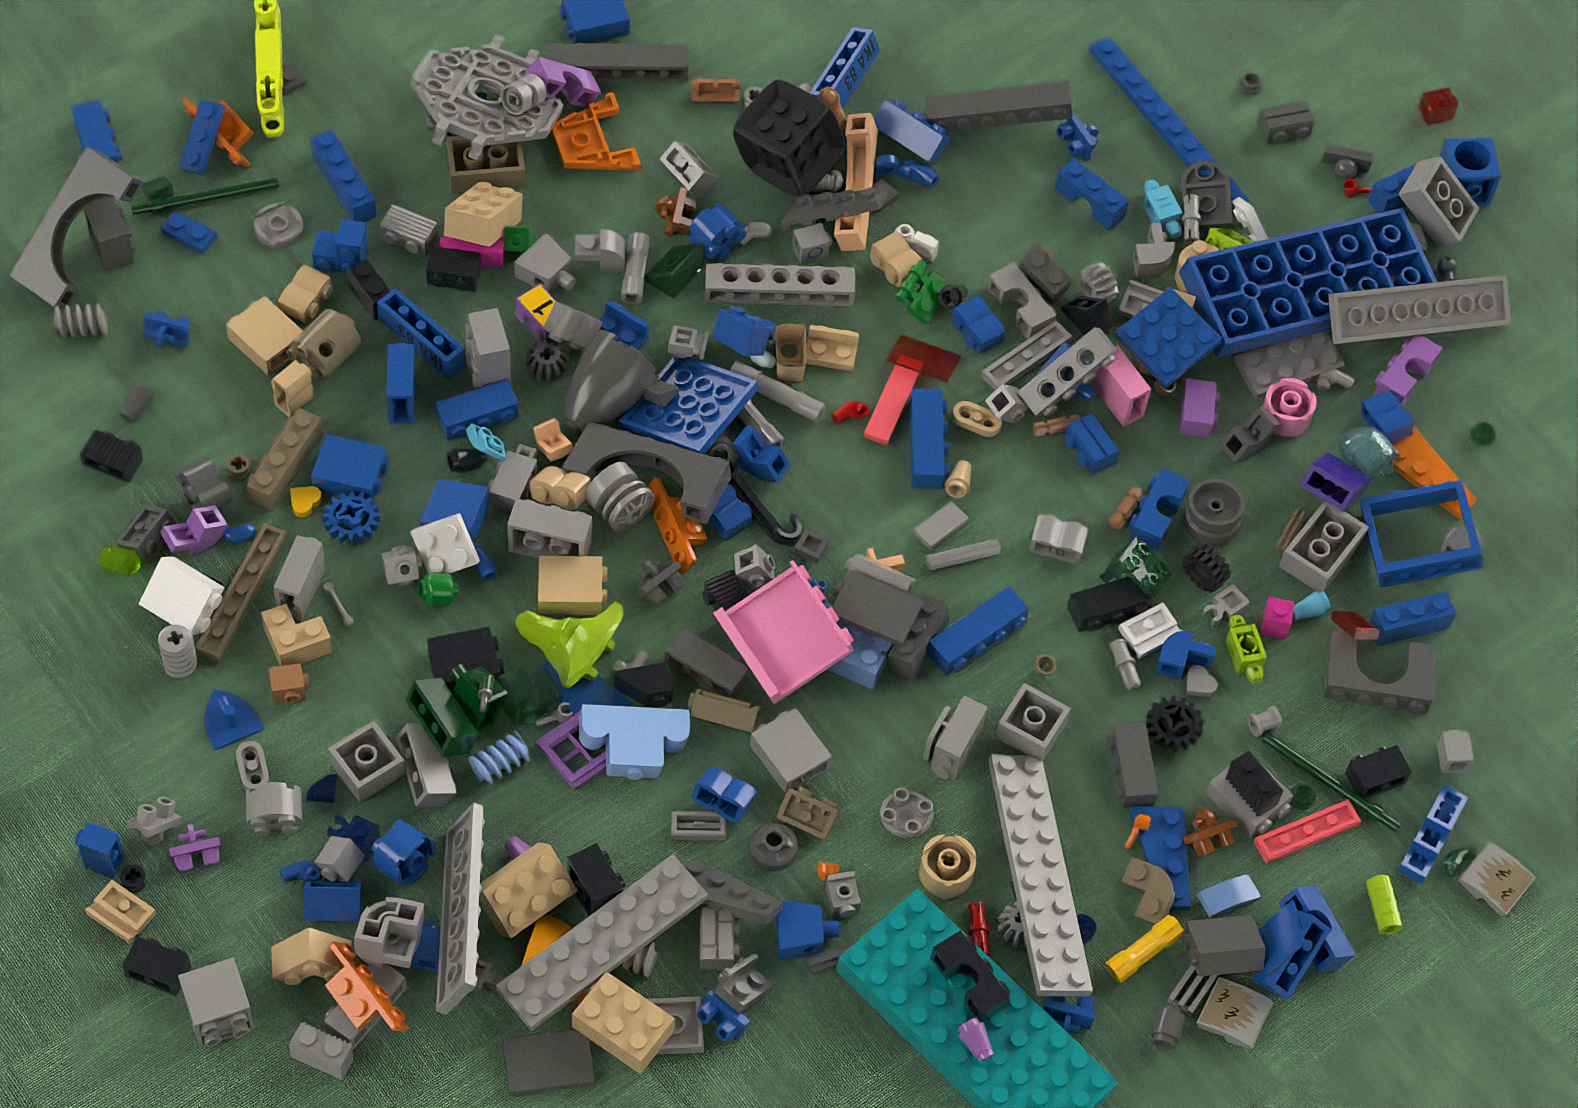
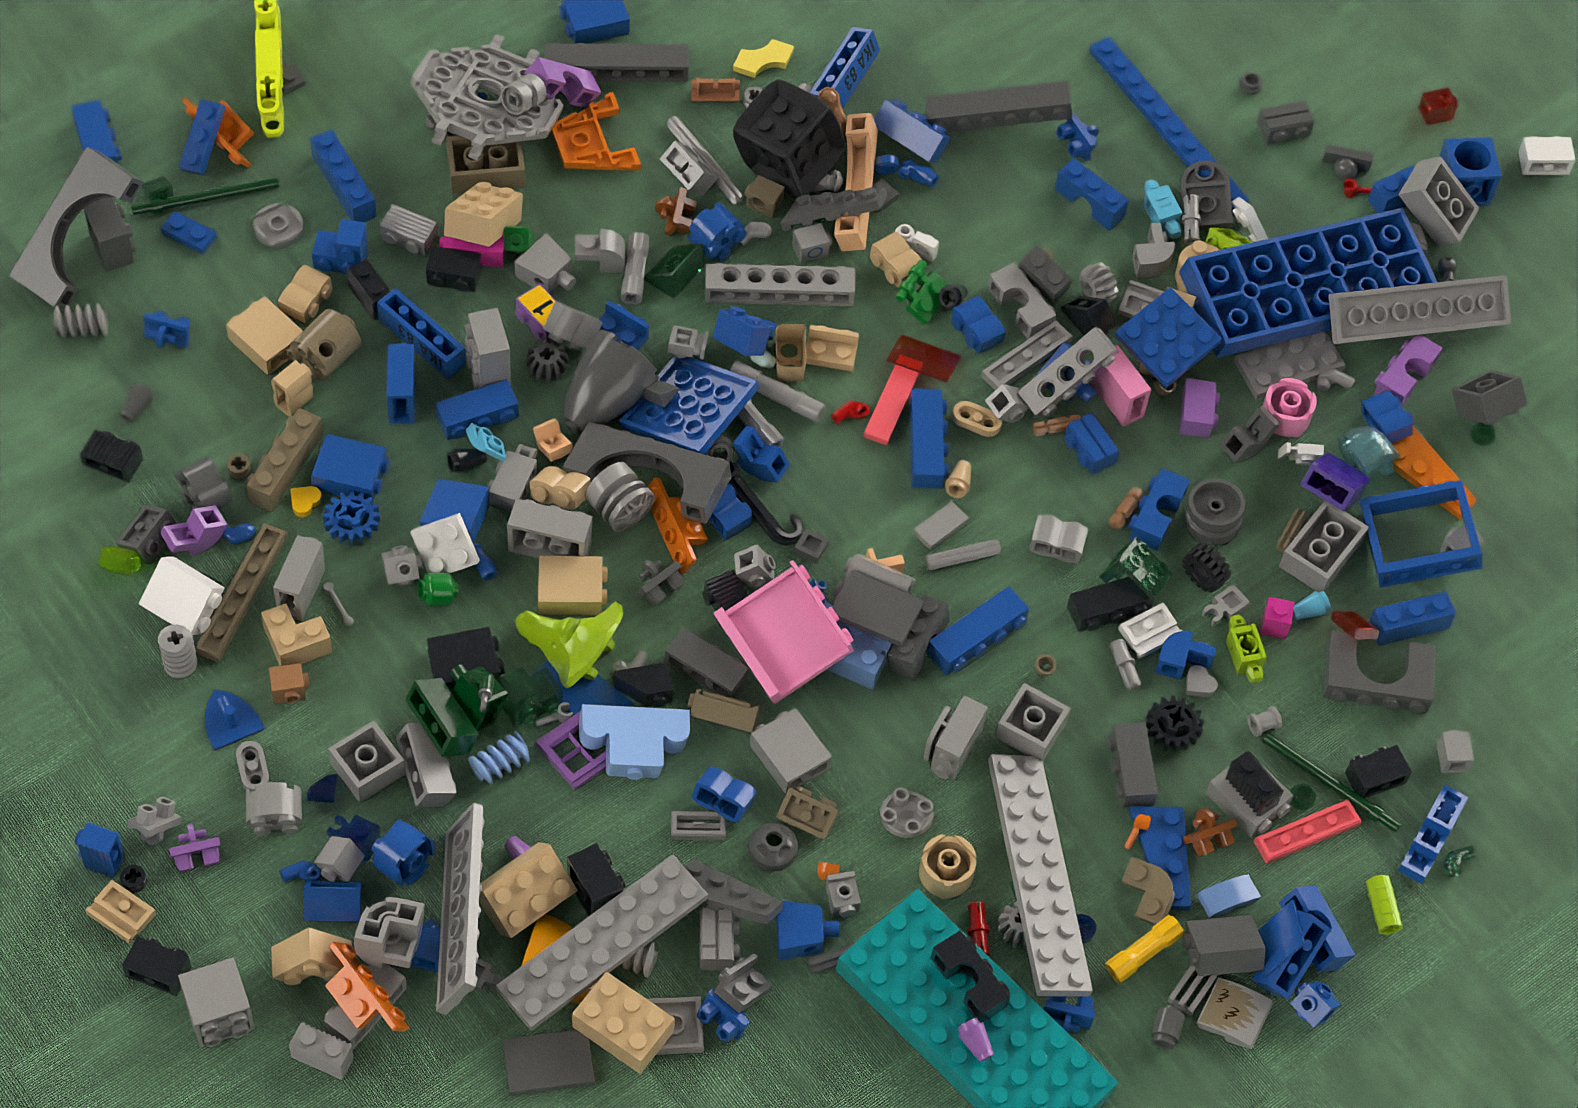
(723, 182): none -> light grey axle
(764, 196): none -> dark tan brick
(773, 55): none -> light yellow tile
(1301, 453): none -> white plate
(1314, 1003): none -> blue brick
(1489, 397): none -> dark grey brick
(1496, 878): slope -> none
(1546, 155): none -> white brick

